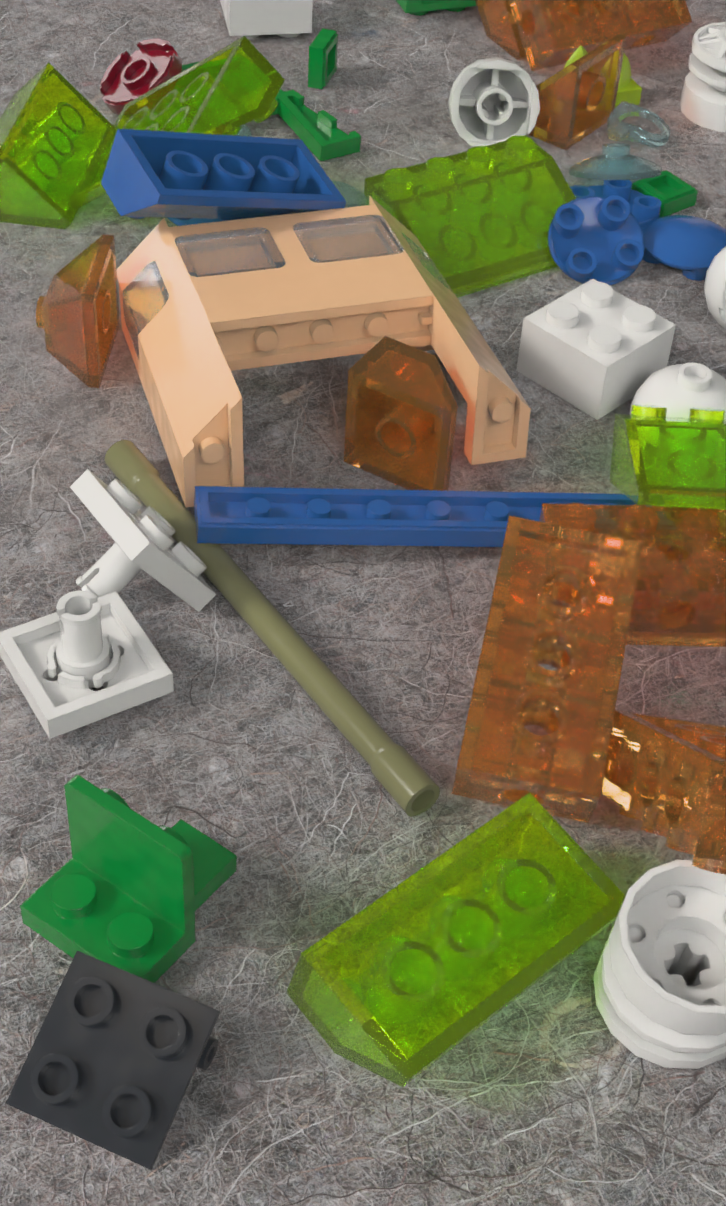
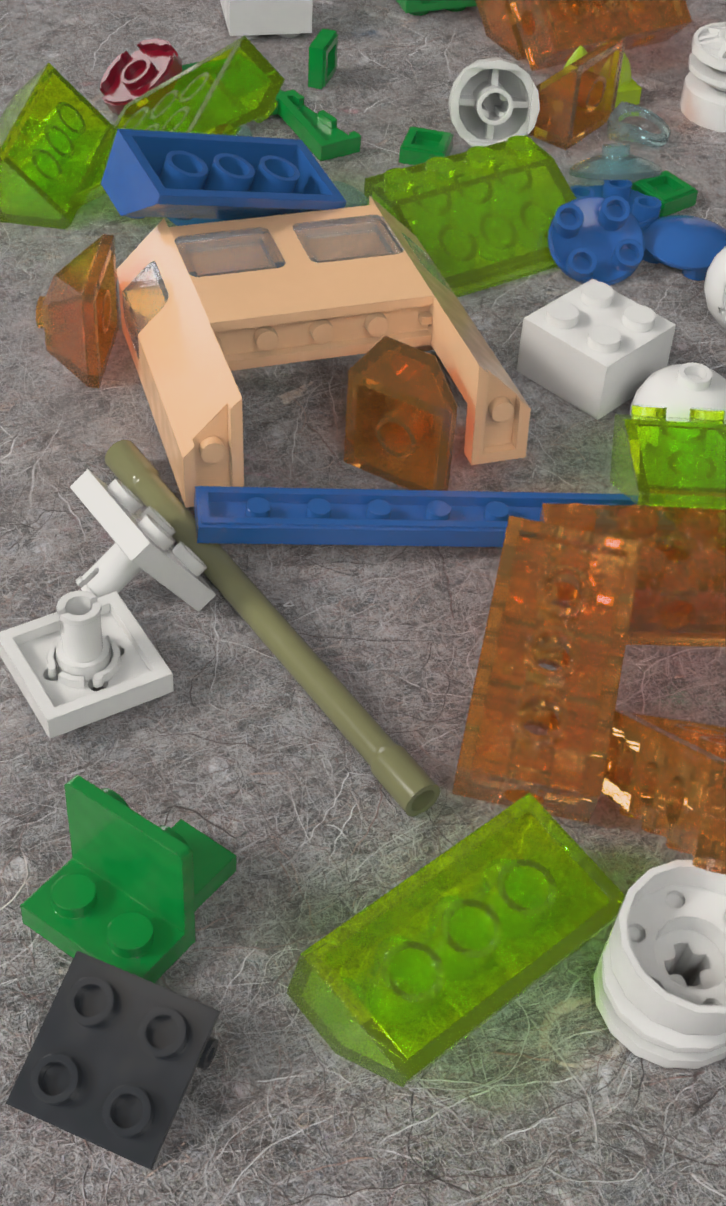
(424, 144): none -> green tile

